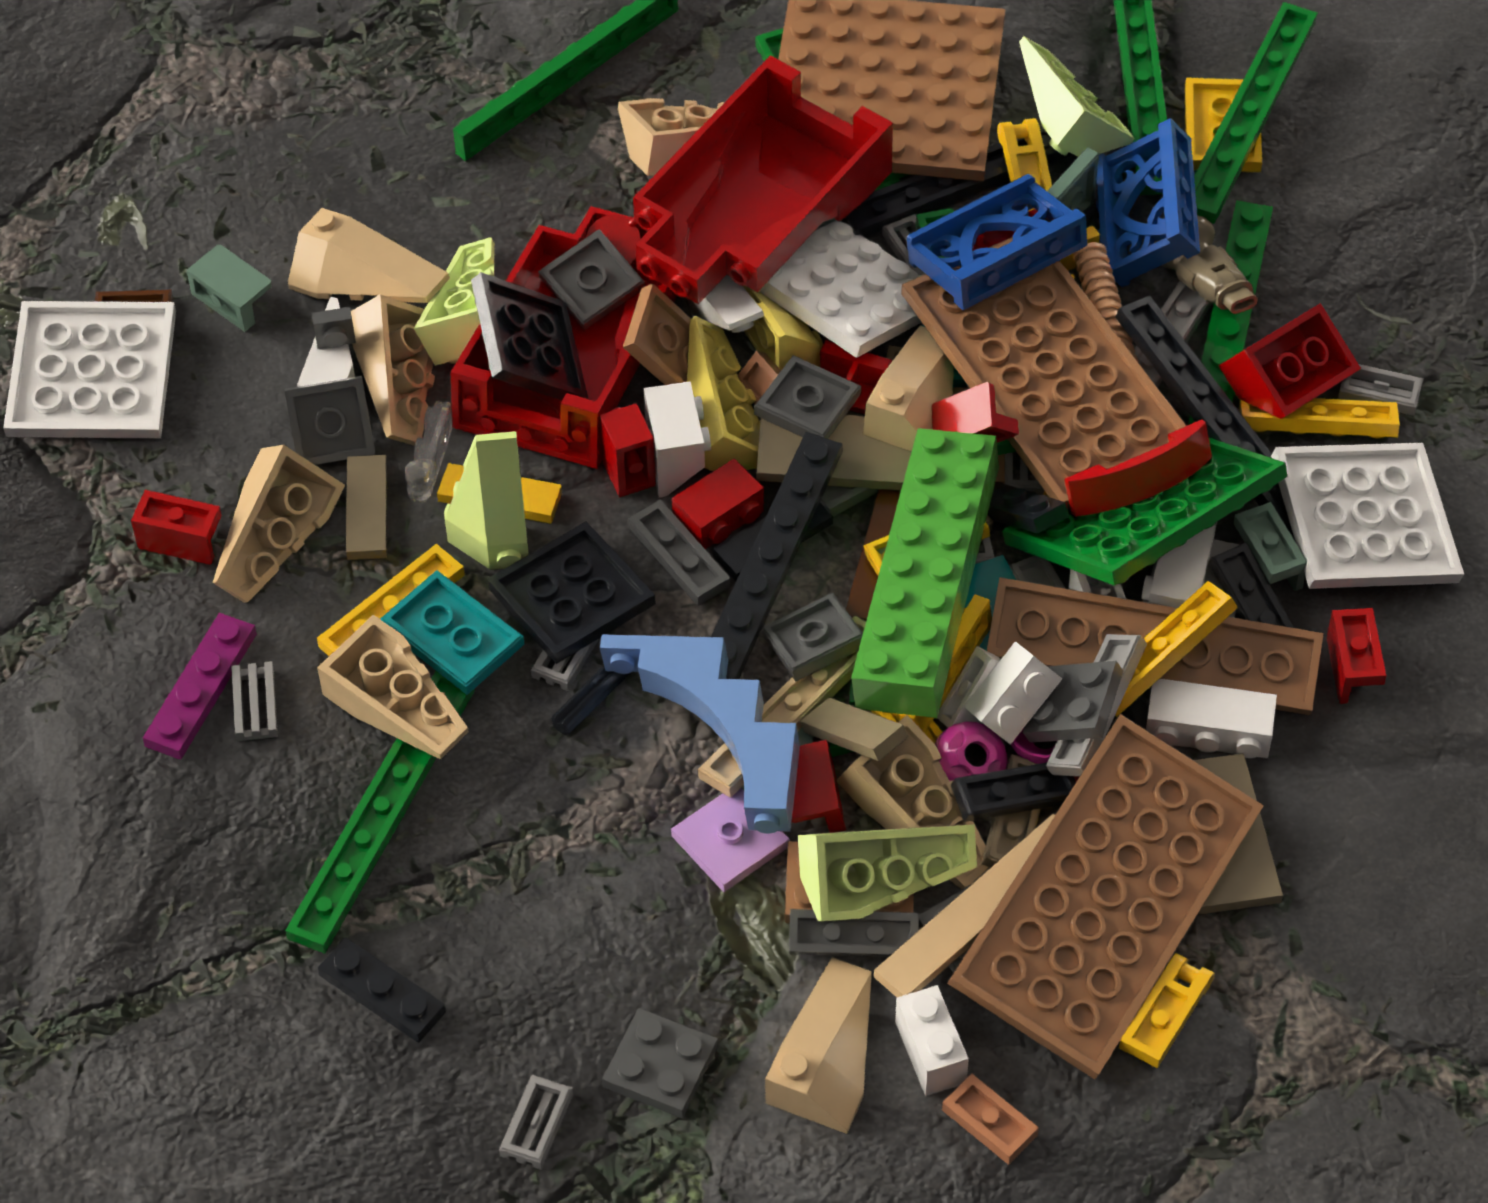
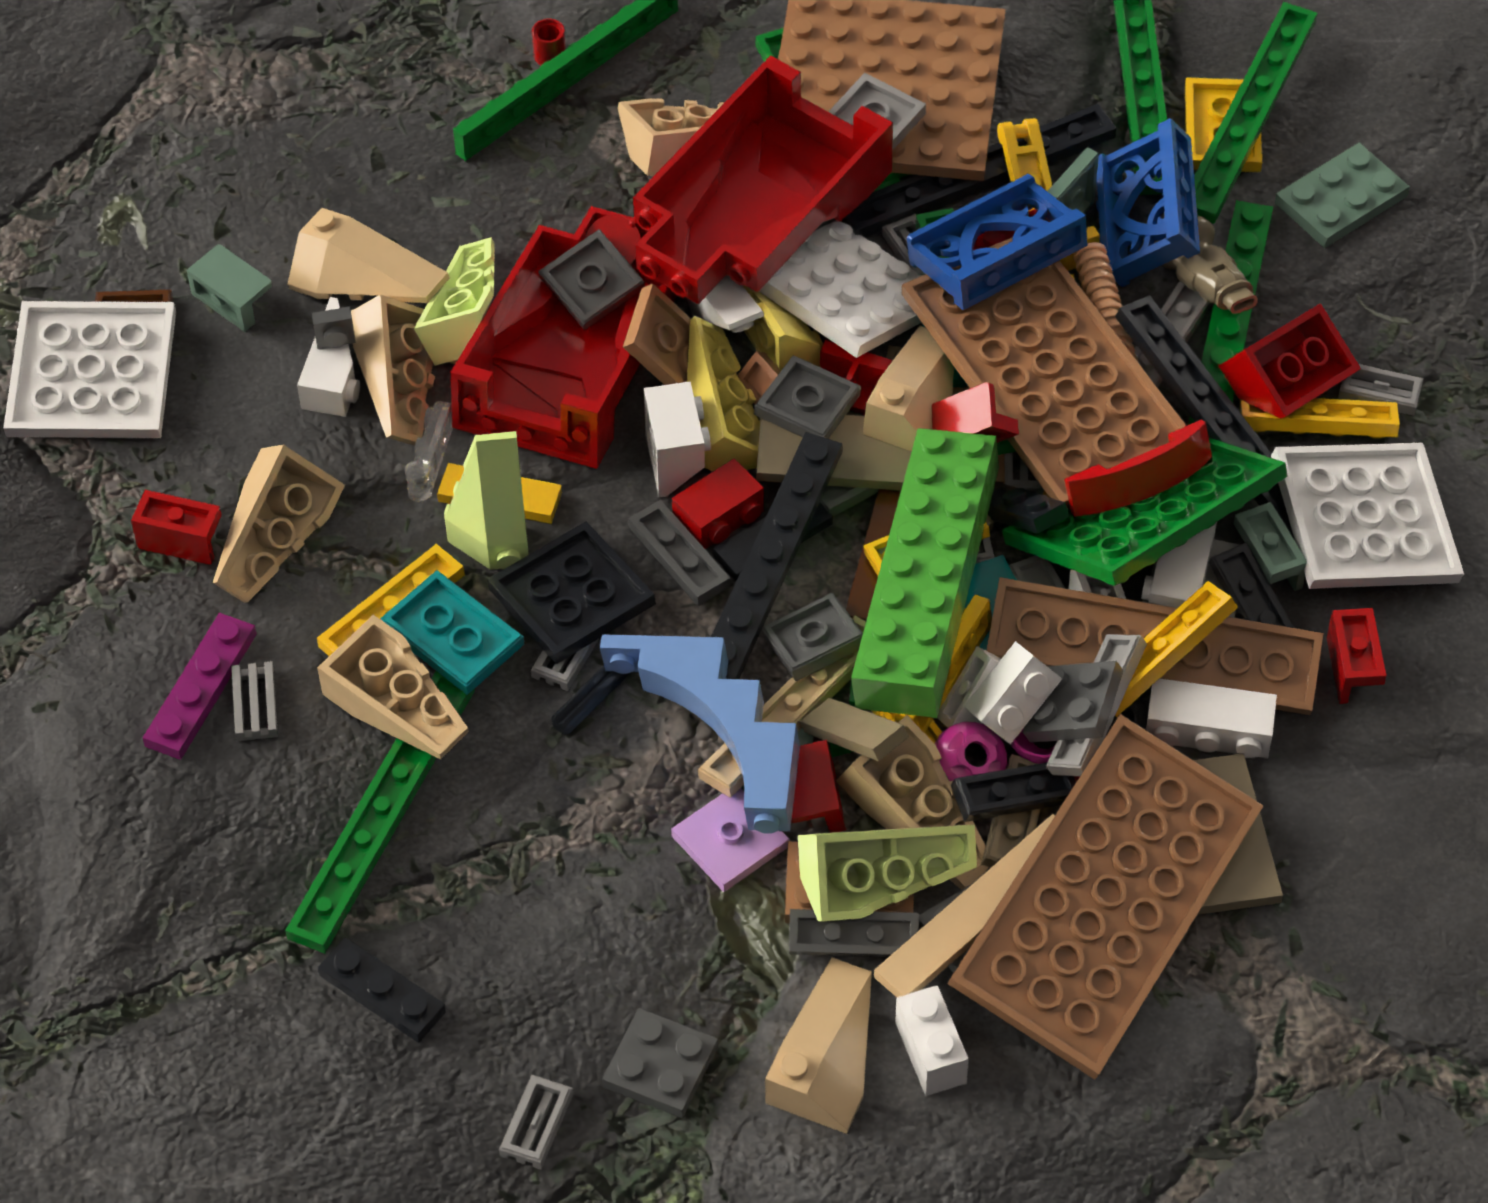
(330, 420): dark grey plate -> none
(366, 507): dark tan tile -> none
(528, 338): black plate -> none
(548, 40): none -> red beam
(627, 450): red brick -> none
(884, 100): none -> light grey plate
(990, 1118): nougat plate -> none
(1069, 109): yellowish green wedge -> none
(1165, 1011): yellow plate -> none
(1342, 195): none -> sand green plate

